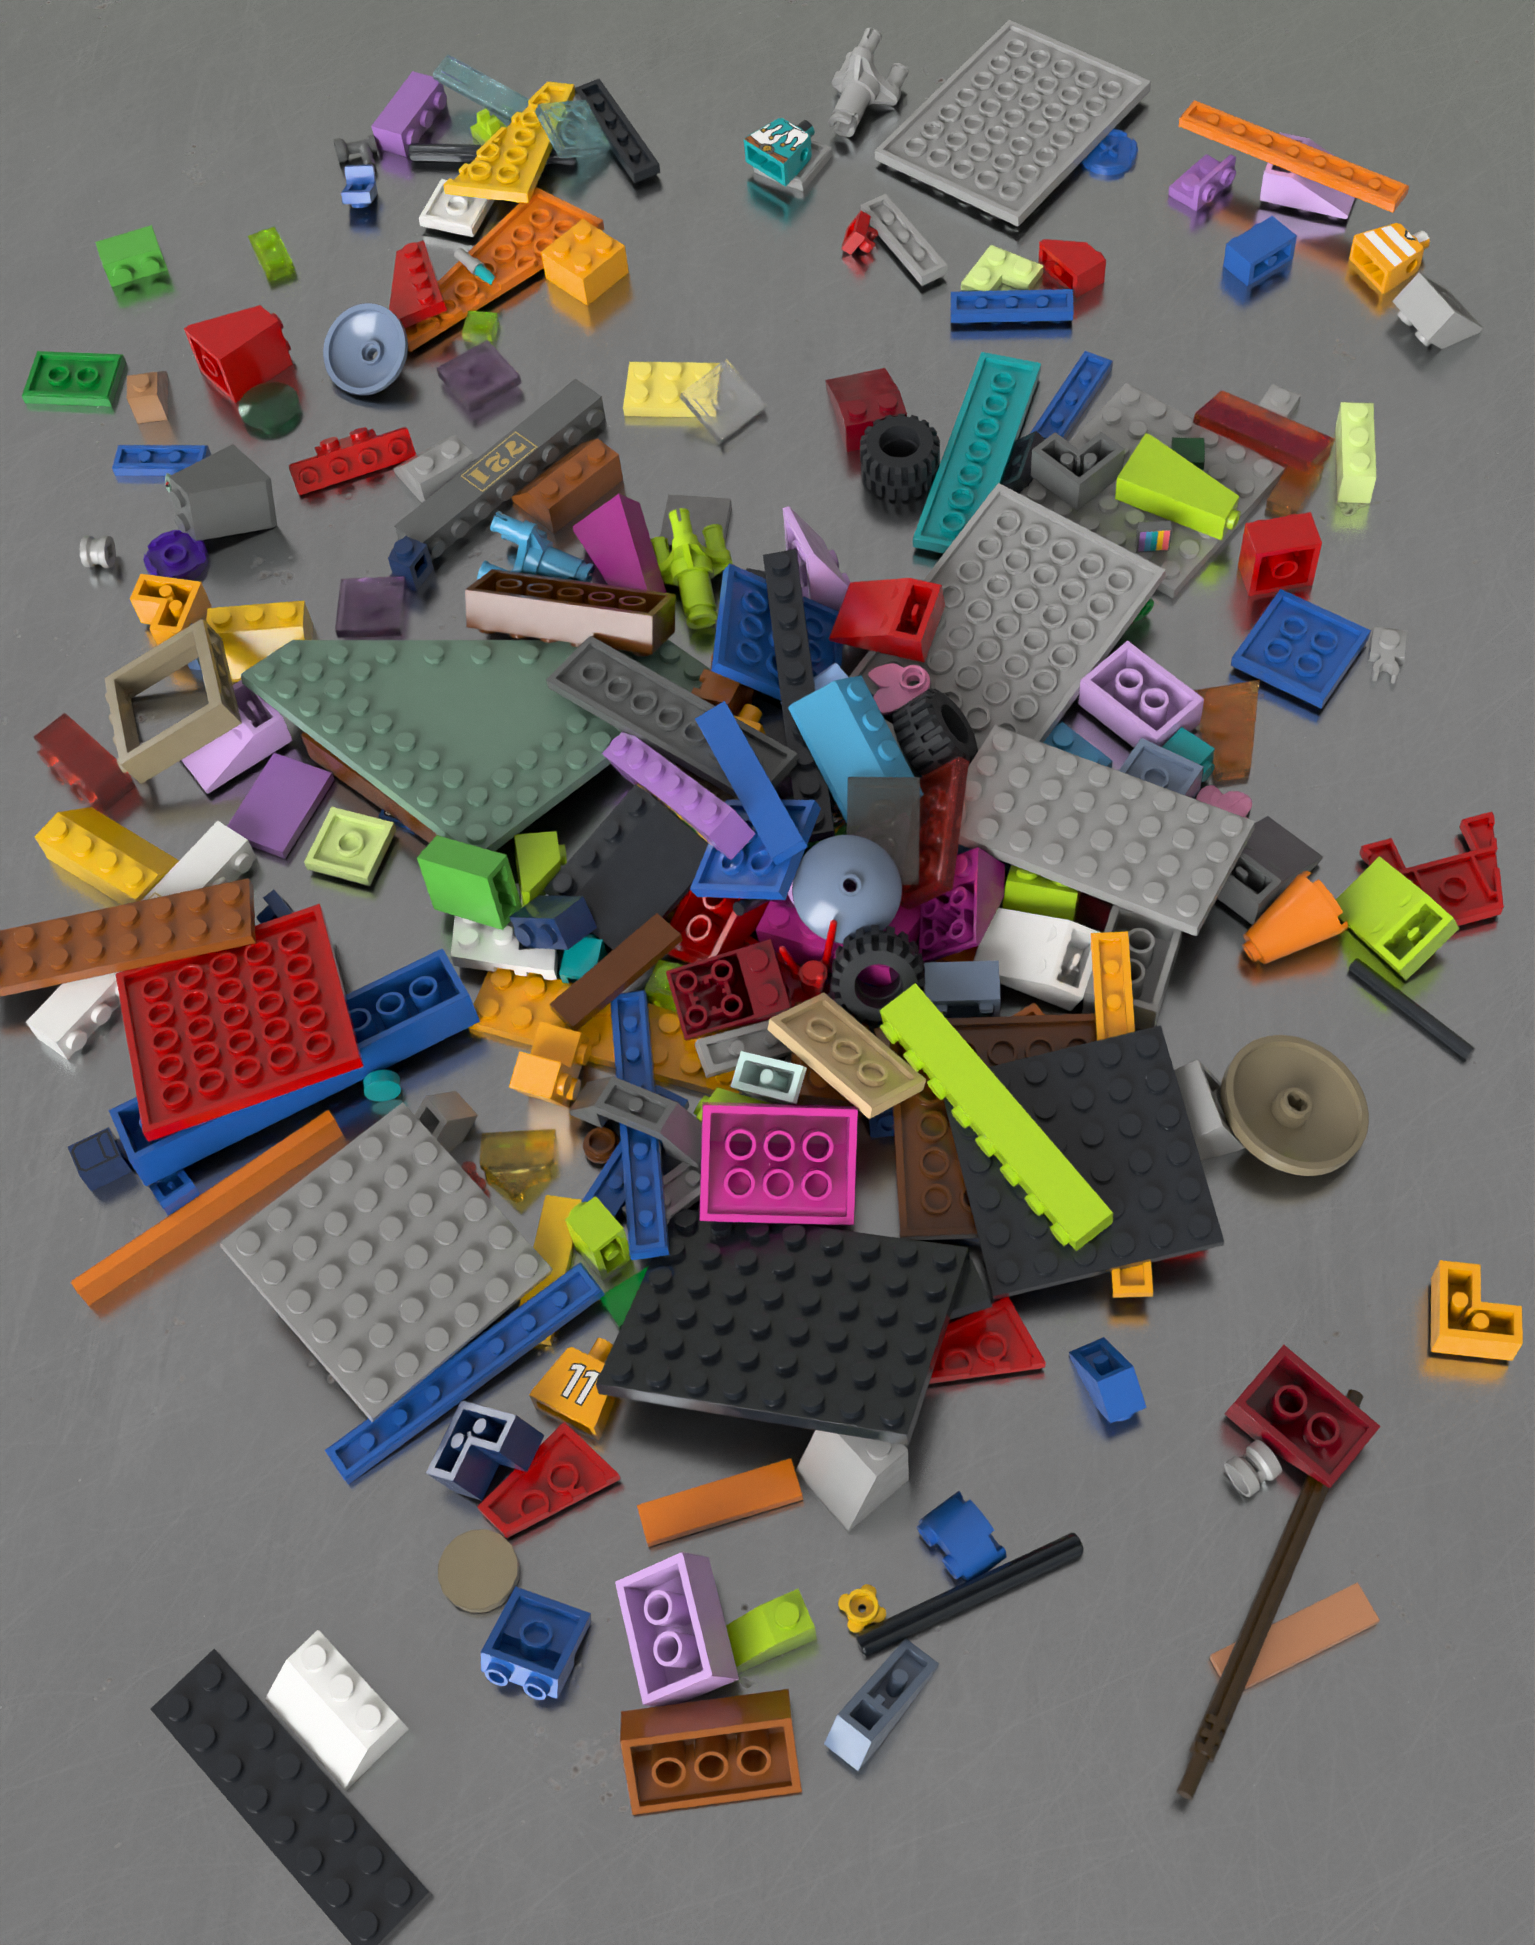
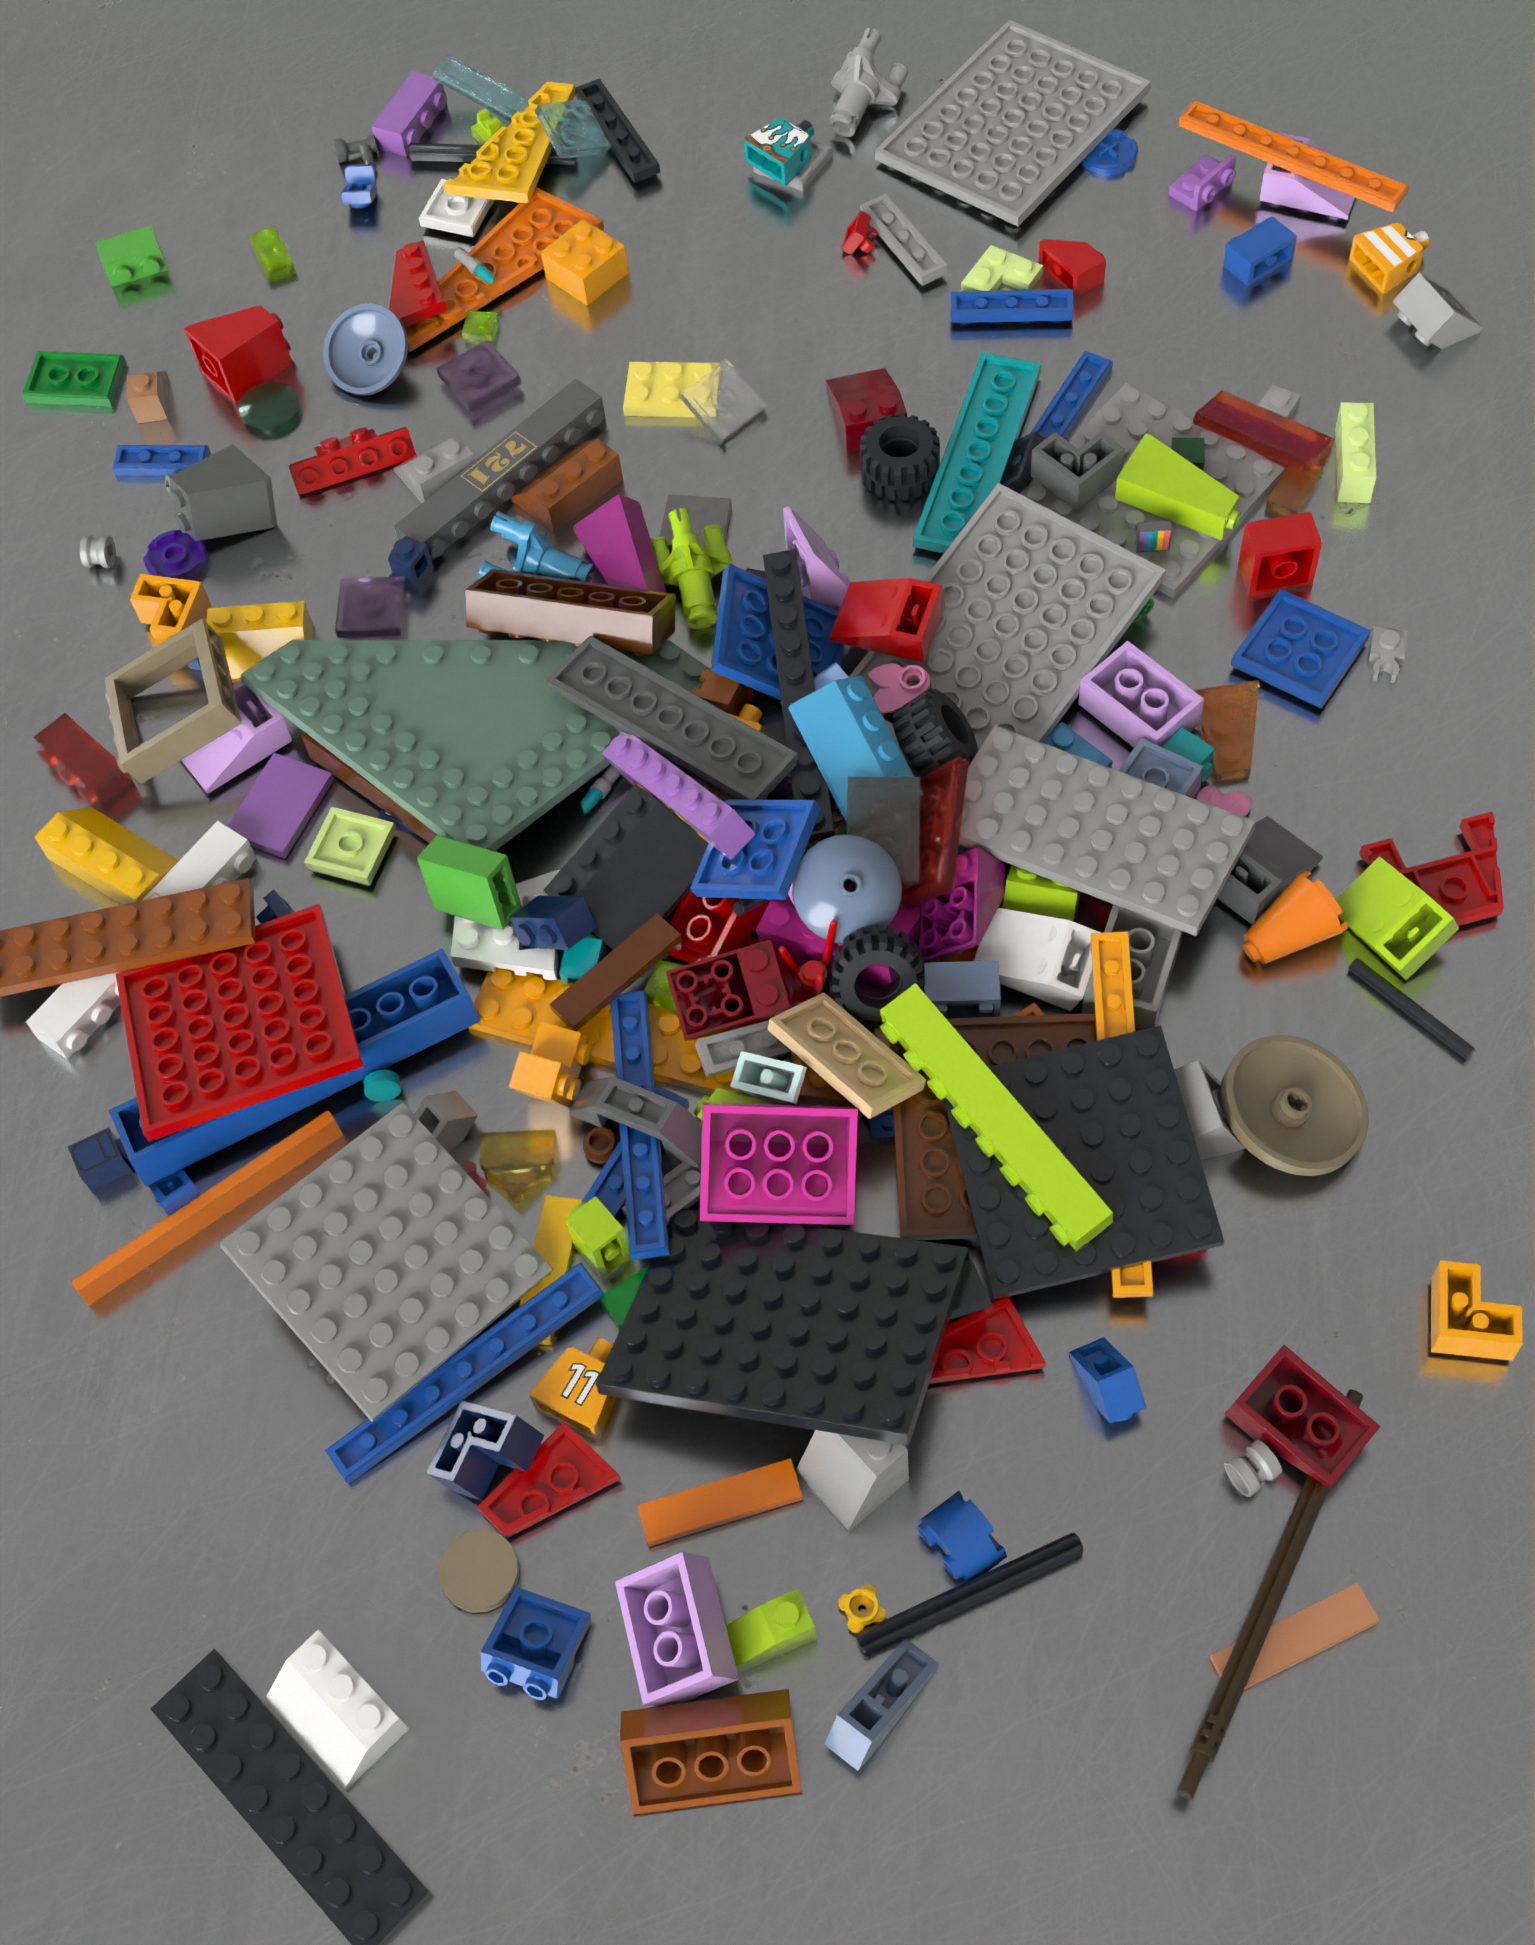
(537, 862): lime slope -> none
(599, 789): none -> piece
(751, 783): blue tile -> none

